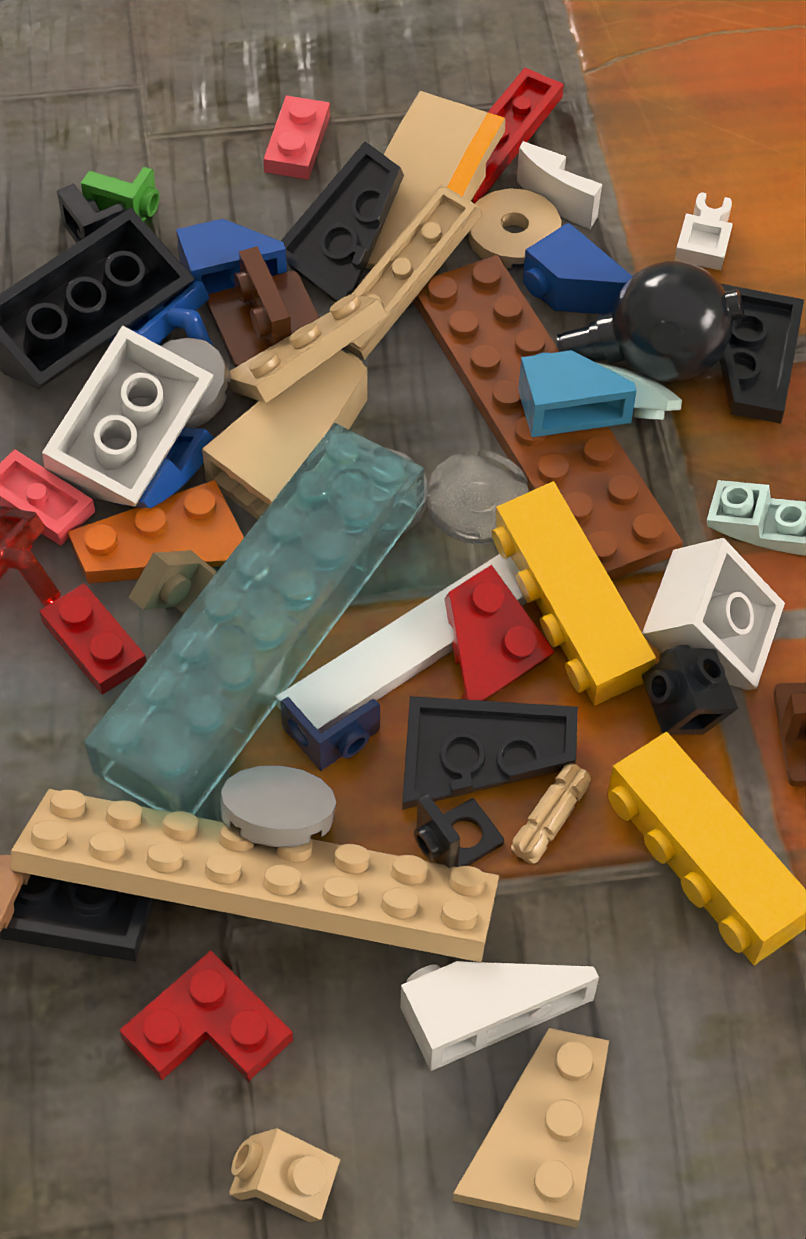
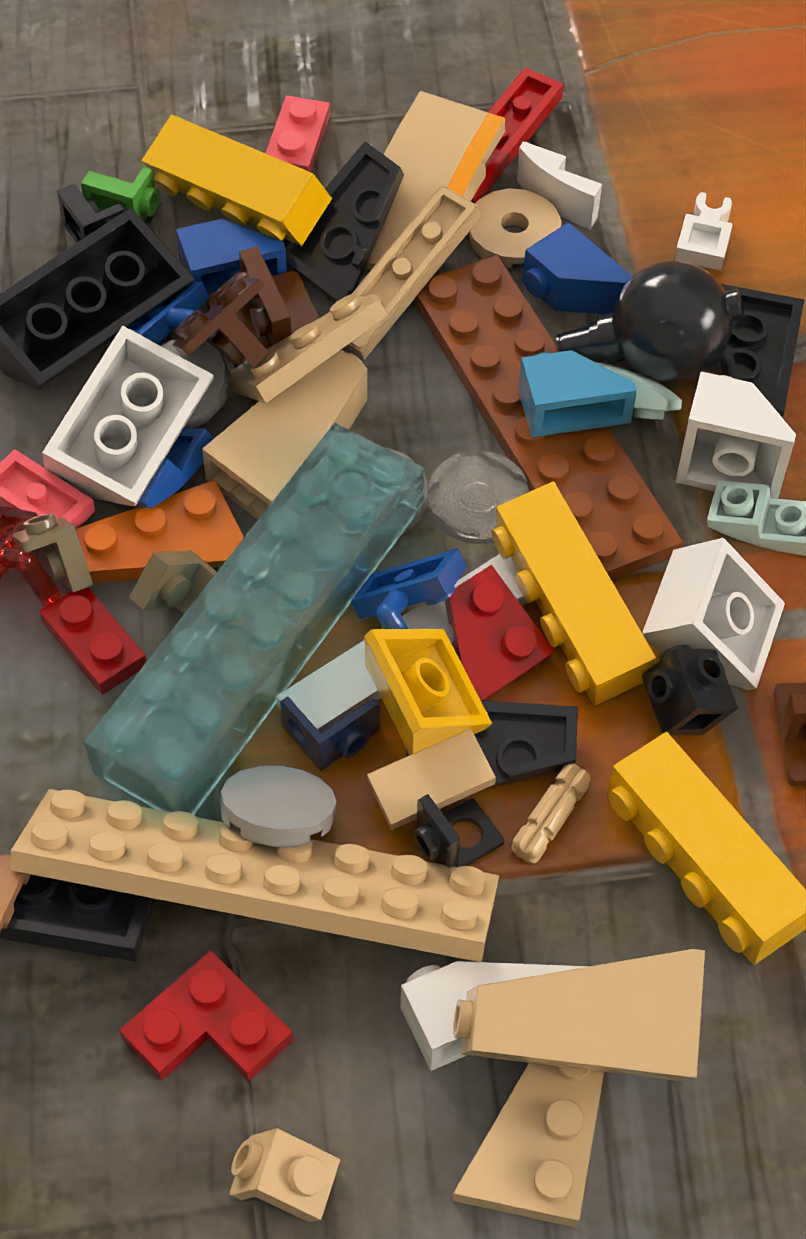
(65, 556): none -> dark tan bracket
(231, 336): none -> reddish brown bracket
(236, 180): none -> yellow brick
(396, 588): none -> blue plate
(423, 685): none -> yellow slope
(443, 771): none -> tan tile
(601, 1018): none -> tan slope
(734, 437): none -> white slope

